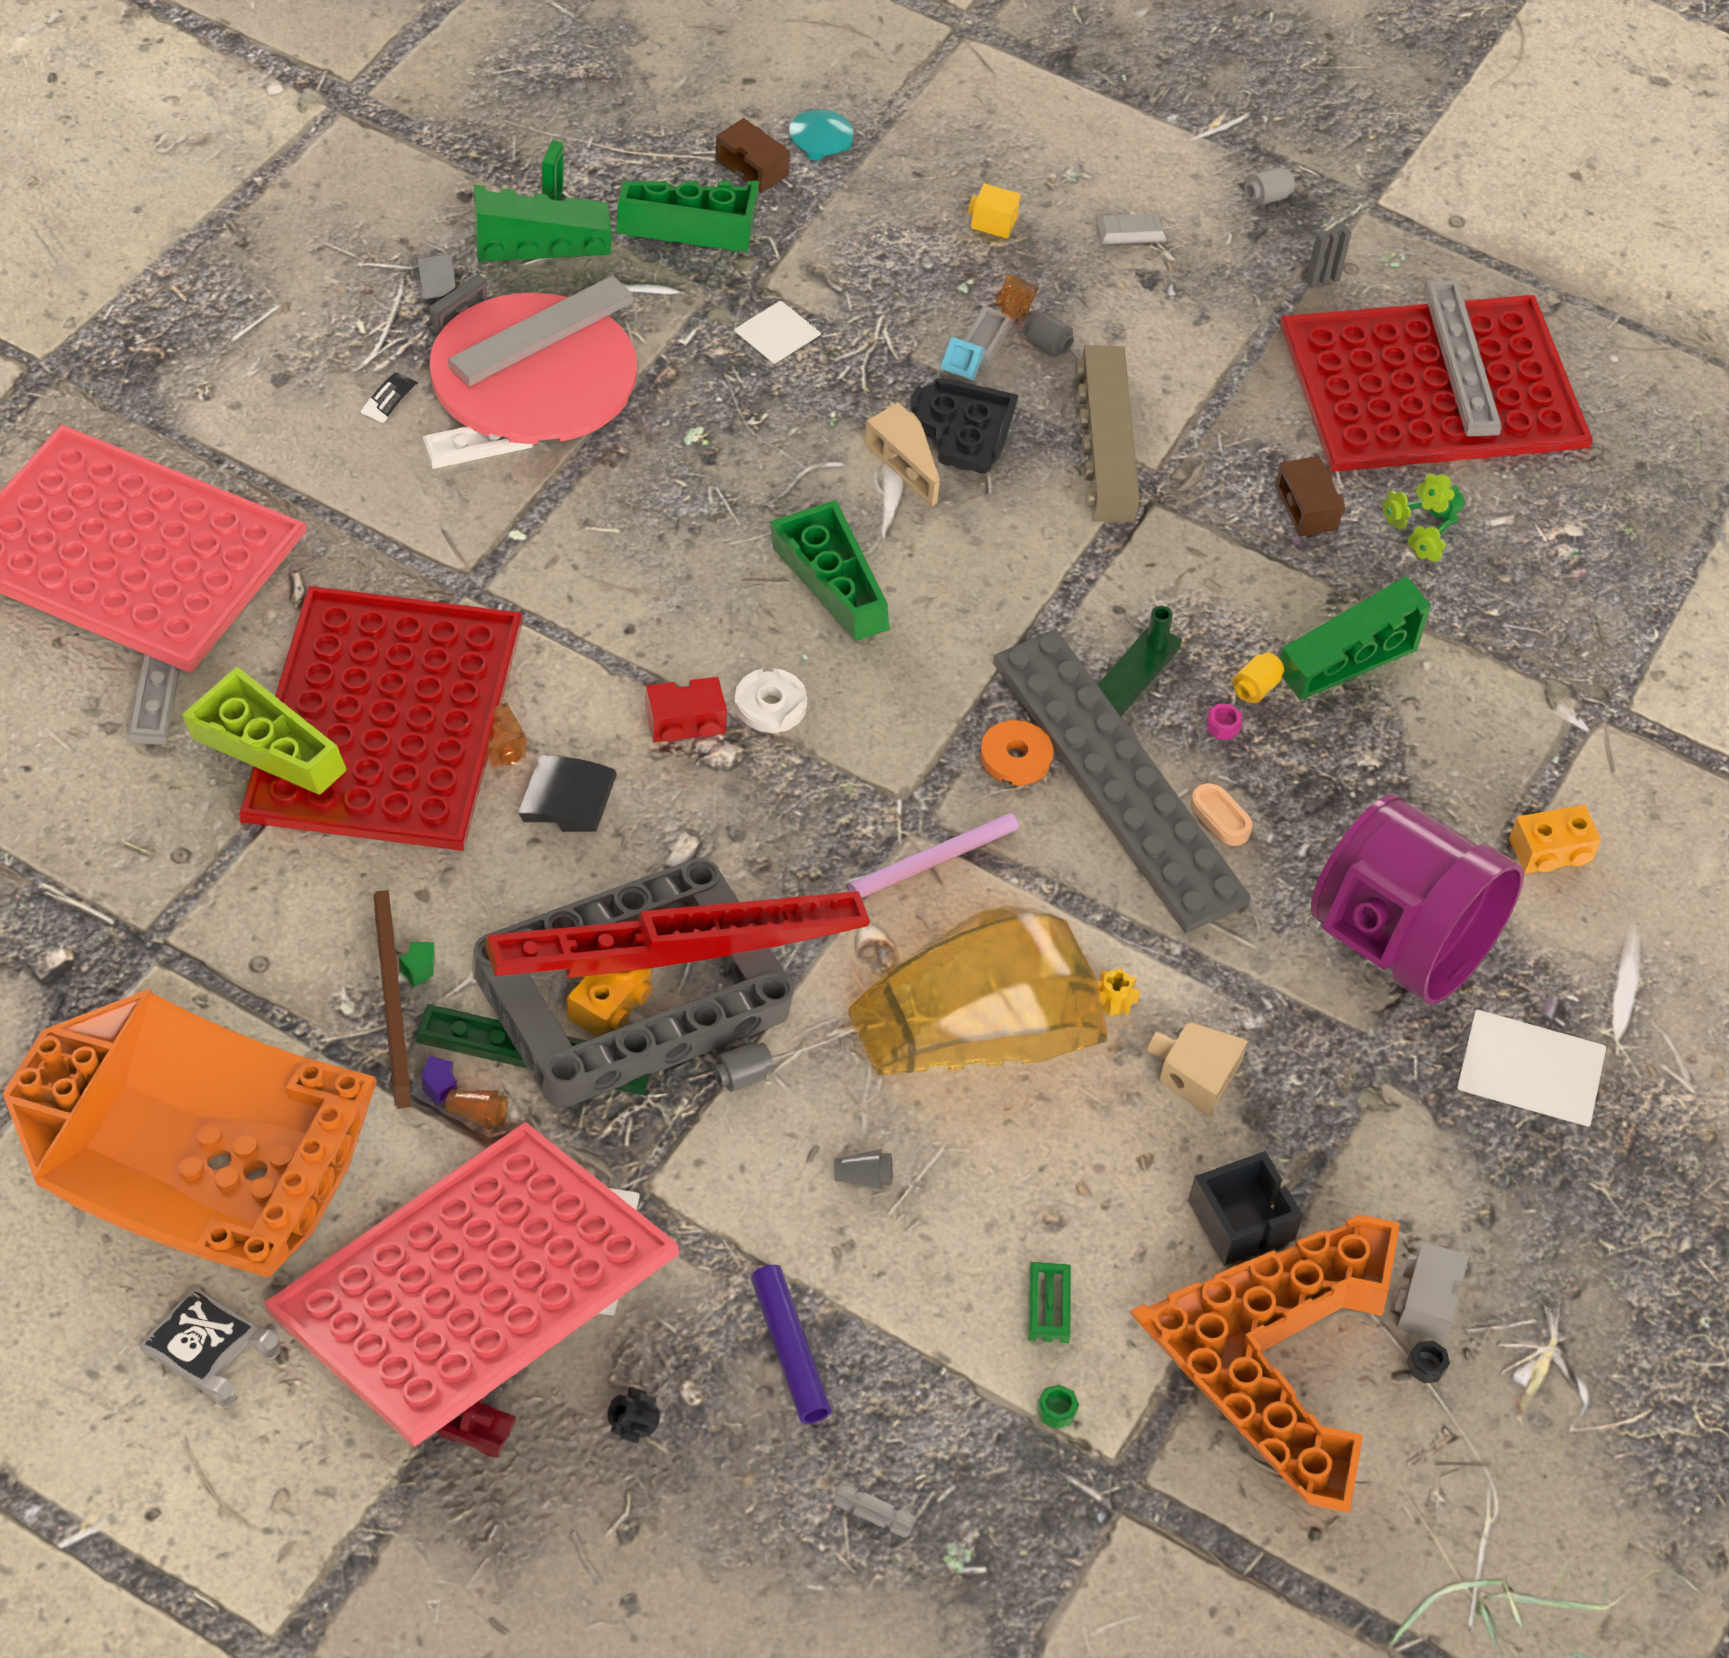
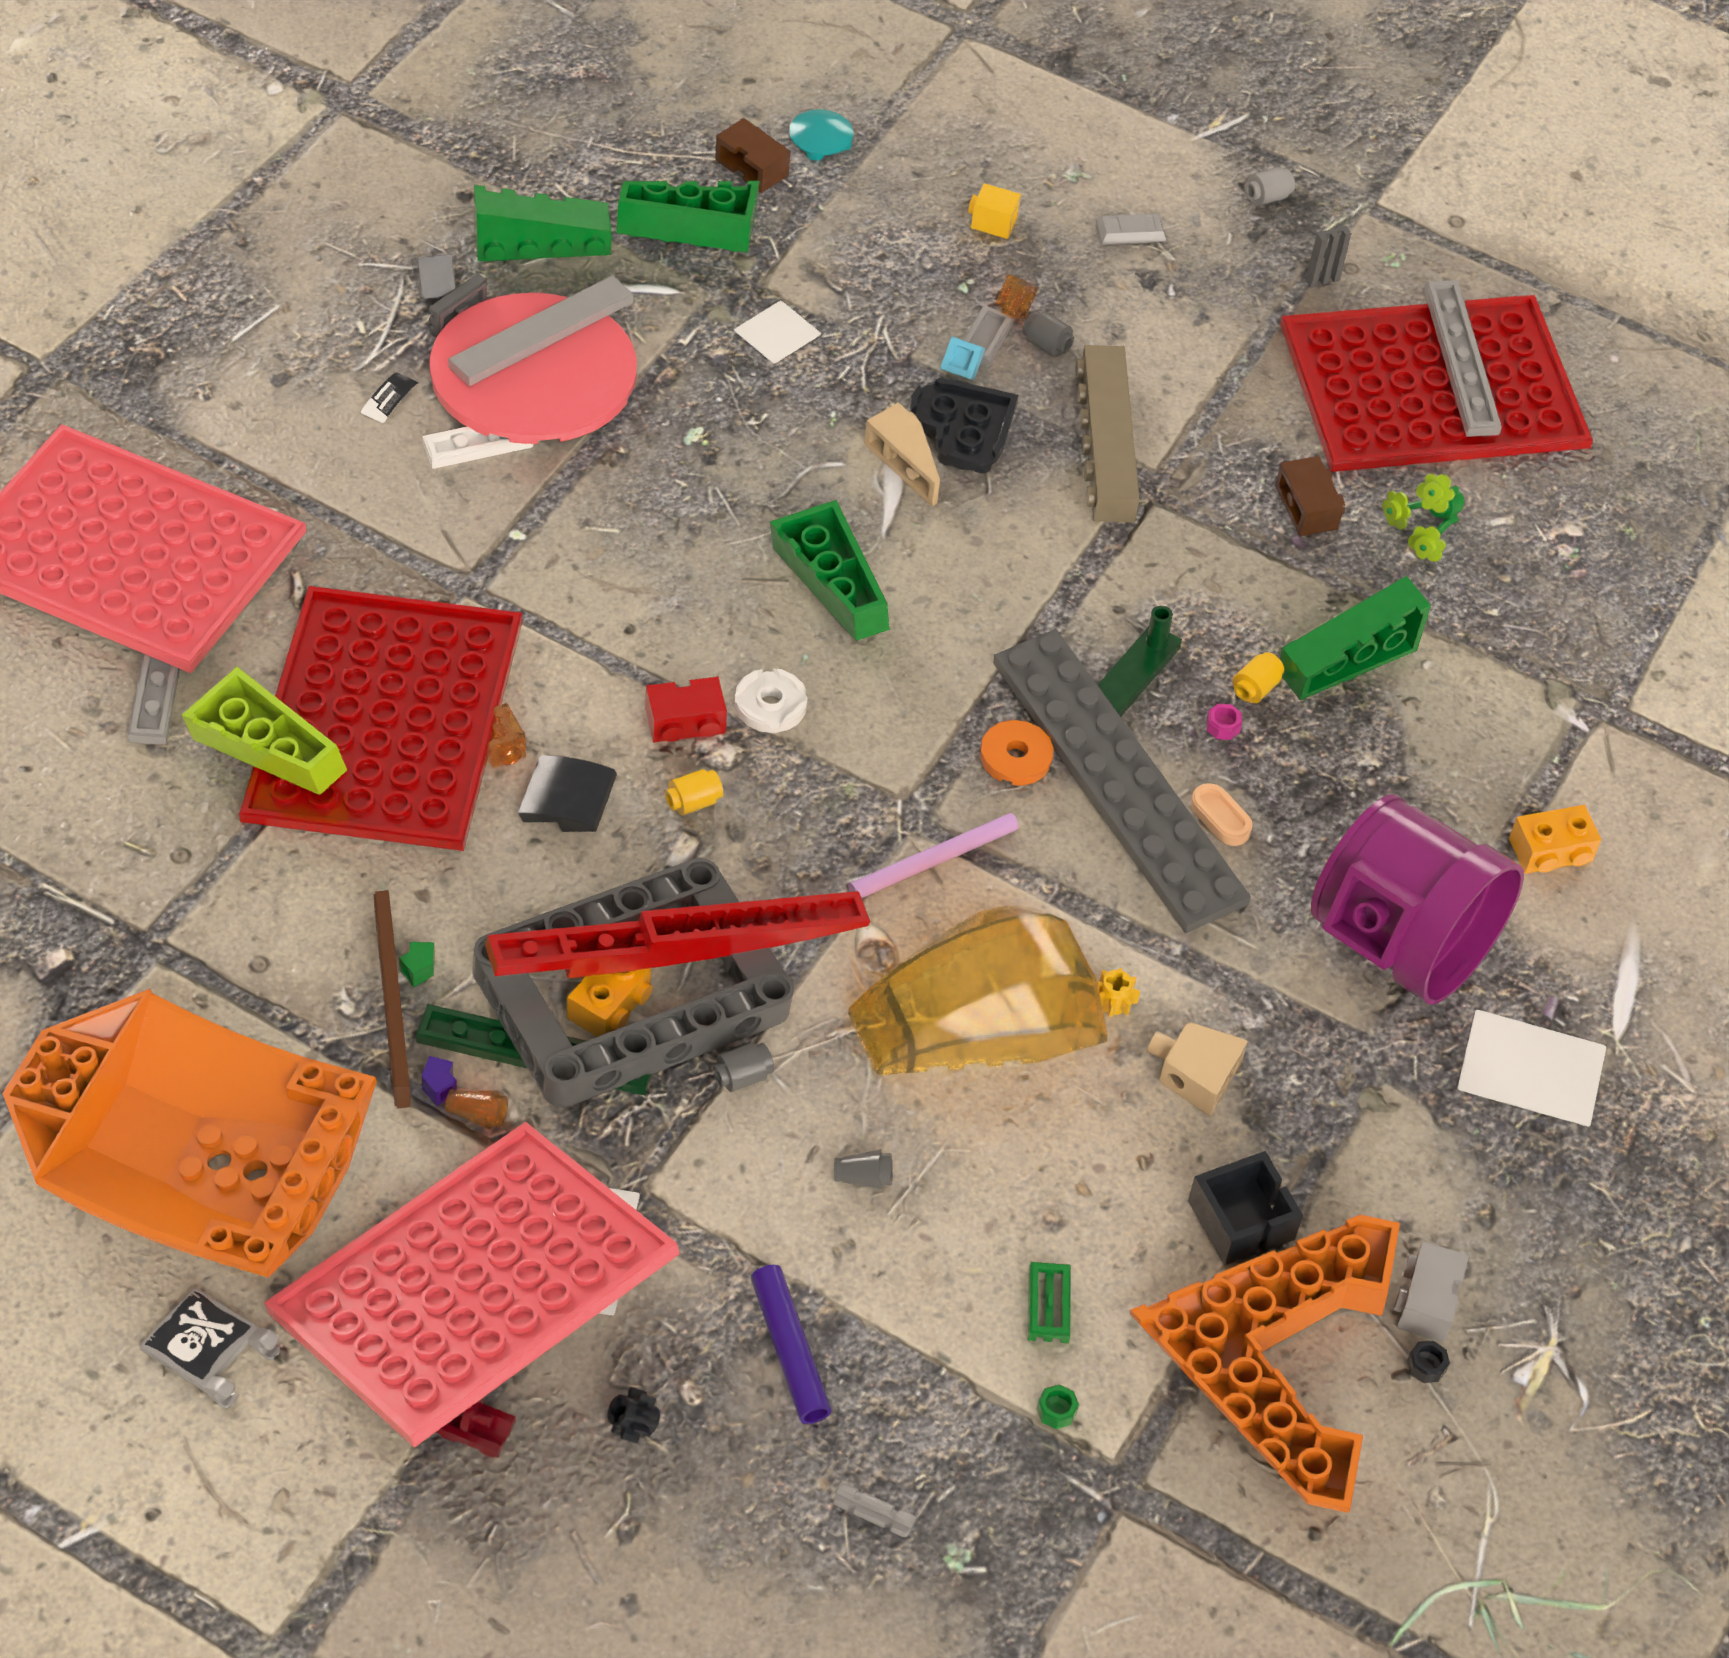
(553, 171): green tile -> none
(694, 791): none -> yellow brick

